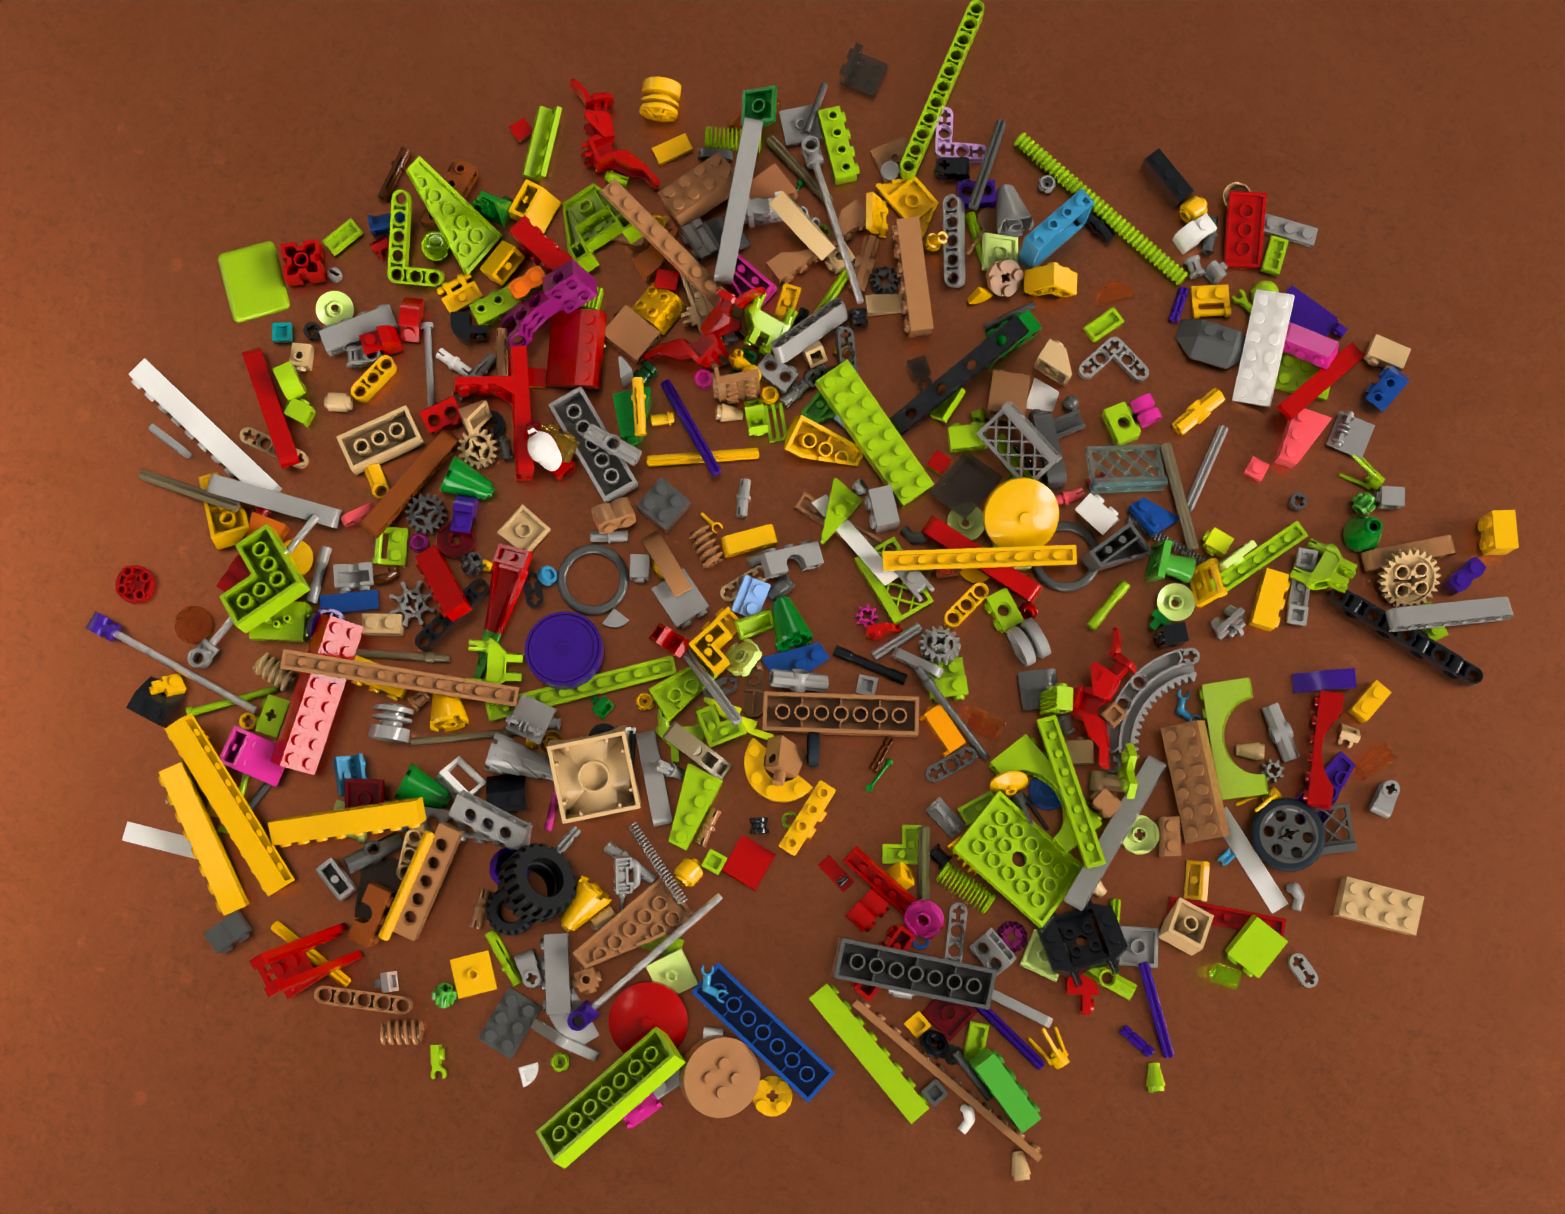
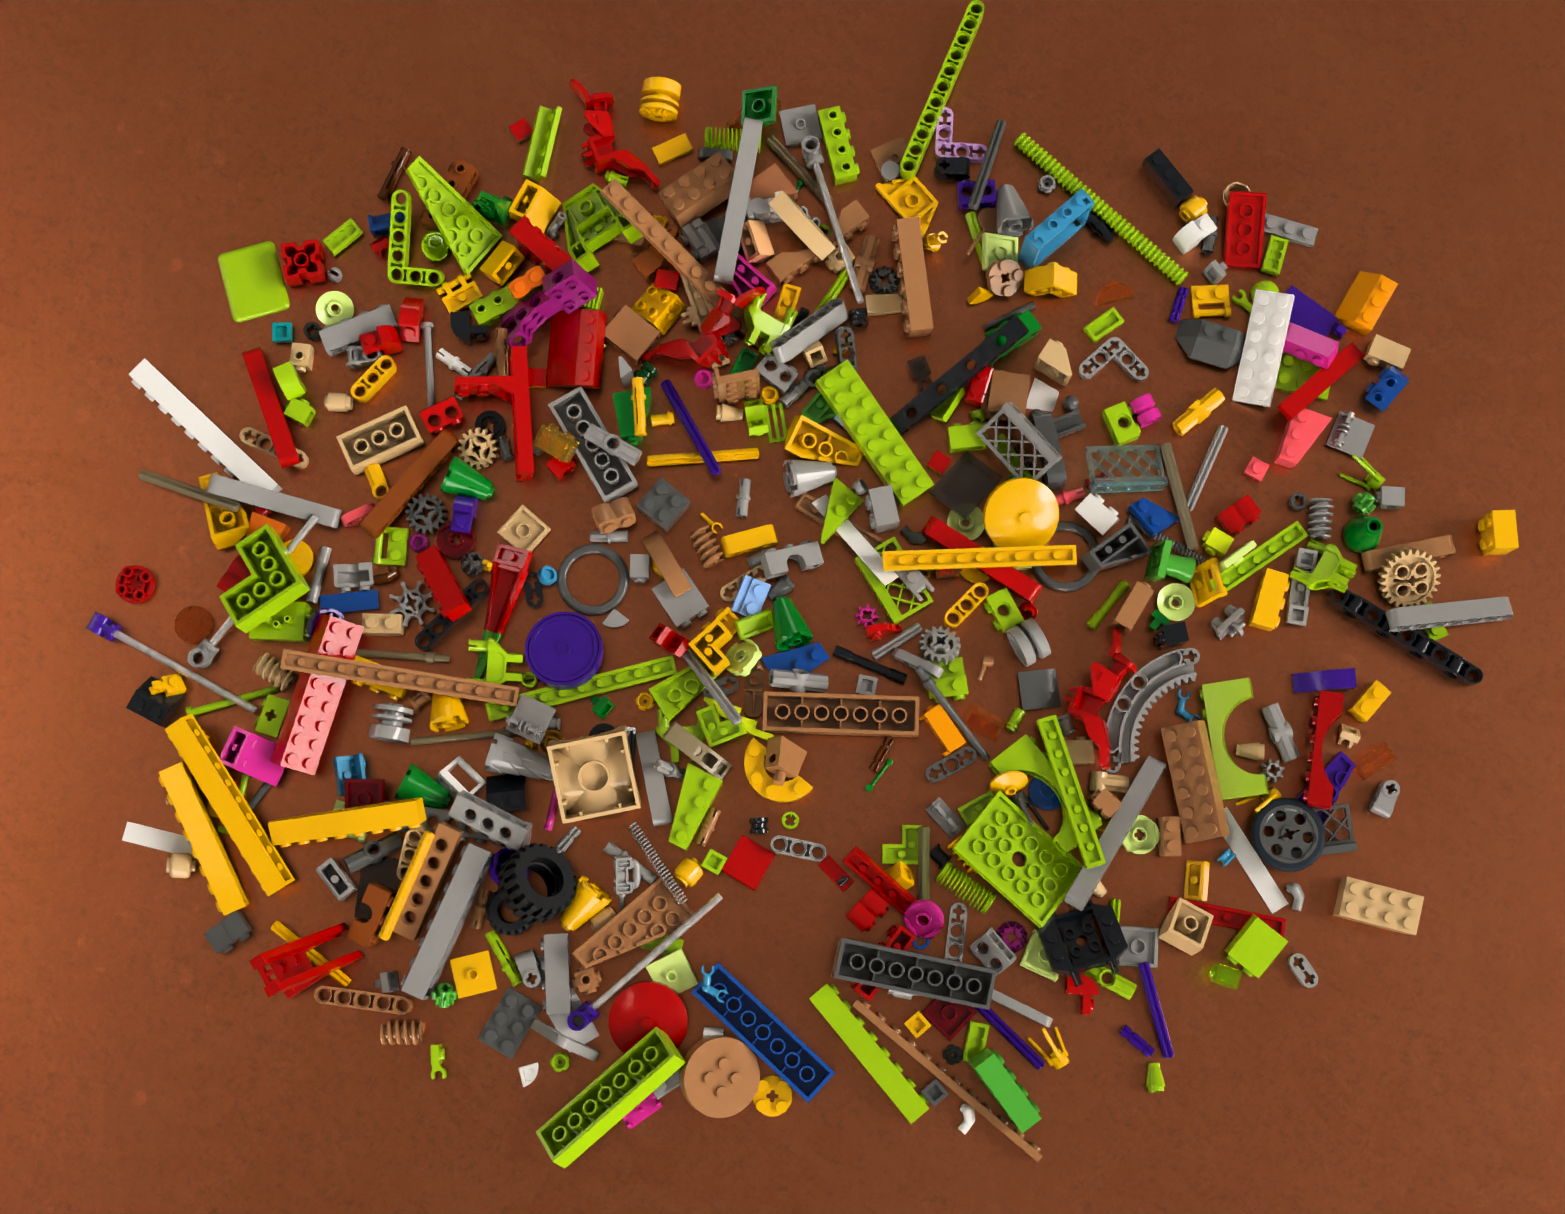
(170, 441): light grey tile -> none
(180, 865): none -> tan head
(245, 716): yellow bush -> none
(447, 923): none -> light grey brick
(475, 416): tan slope -> none
(527, 677): none -> lime hinge
(543, 447): white hair -> none
(552, 230): none -> light grey arm
(740, 363): yellow arm -> none
(756, 242): none -> light nougat brick
(788, 849): none -> light grey beam
(806, 475): none -> light grey cone
(807, 818): yellow bracket -> none
(813, 749): black bush -> none
(816, 106): dark grey bar -> none
(862, 72): clear smoke bracket -> none
(876, 215): yellow plate -> none
(933, 1037): black gear -> none
(959, 248): light grey beam -> none
(972, 1075): dark grey bar -> none
(977, 388): none -> red brick
(986, 661): none -> medium nougat hand
(1015, 720): none -> lime pin
(1020, 1167): tan cone -> none
(1056, 700): lime brick -> none
(1113, 715): medium nougat tile -> none
(1126, 771): lime plate -> none
(1132, 607): none -> medium nougat brick
(1190, 262): light grey bush -> none
(1238, 515): none -> red brick
(1318, 518): none -> light grey piece
(1365, 301): none -> light orange slope
(1463, 576): dark purple brick -> none

